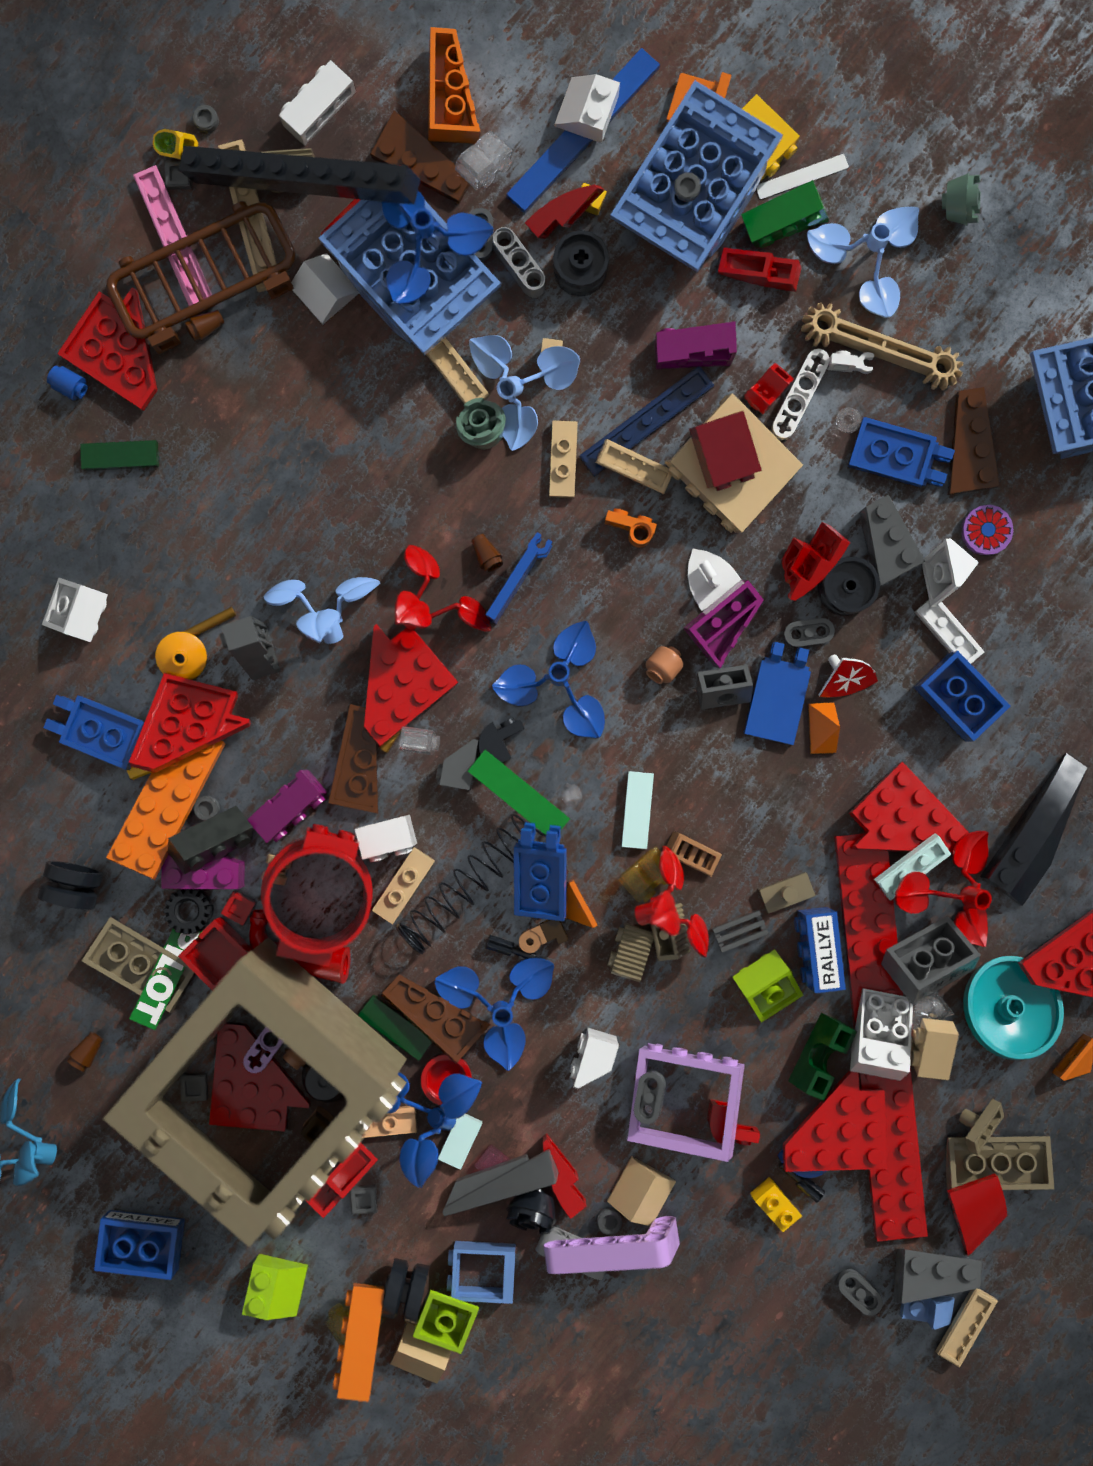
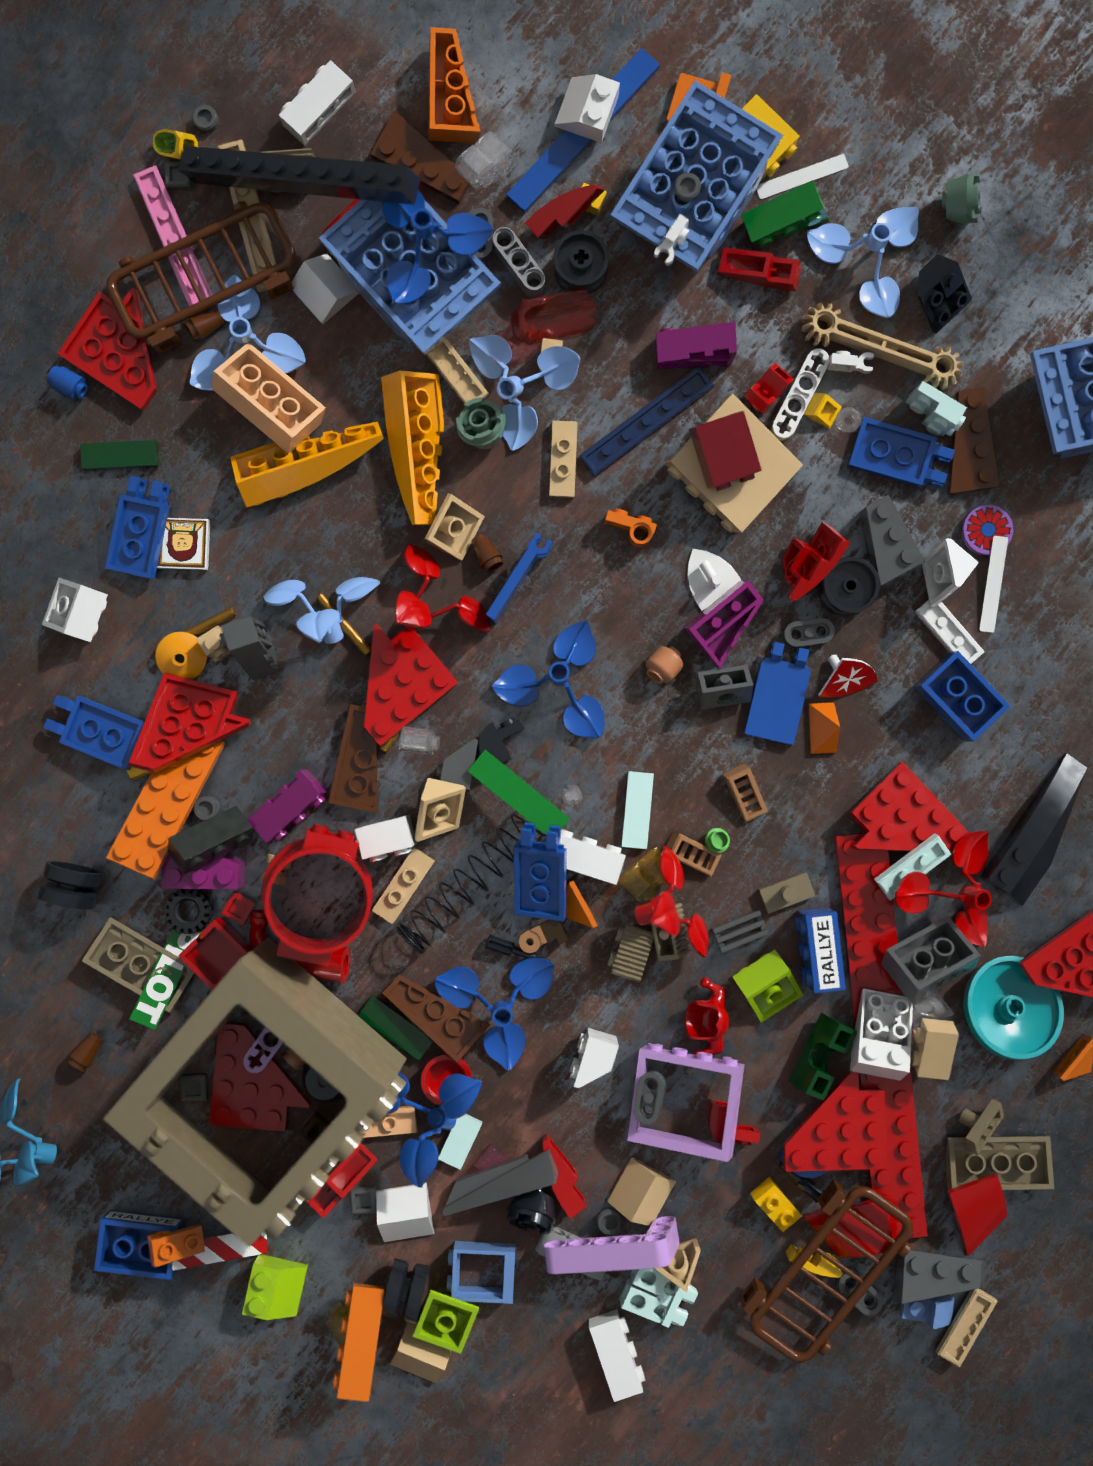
(139, 529): none -> blue tile
(175, 1245): none -> orange plate
(185, 544): none -> tile
(212, 645): none -> tan brick
(222, 1249): none -> sticker
(267, 397): none -> light nougat brick
(274, 473): none -> light orange wedge
(279, 348): none -> light blue plant
(346, 626): none -> pearl gold bar
(404, 1212): none -> white slope
(413, 433): none -> light orange wedge
(439, 808): none -> tan slope
(454, 527): none -> tan slope
(553, 316): none -> clear red hair
(592, 860): none -> white brick
(616, 1355): none -> white brick
(634, 466): tan plate -> none
(656, 1297): none -> light aqua hips
(676, 234): none -> white plate
(683, 1264): none -> tan slope
(708, 1018): none -> red piece
(717, 840): none -> bright green plate
(735, 773): none -> medium nougat slope
(816, 1263): none -> yellow slope
(822, 409): none -> yellow slope
(835, 1204): none -> reddish brown bar
(855, 1230): none -> red slope
(941, 411): none -> light aqua plate
(942, 291): none -> black slope
(993, 584): none -> white sticker

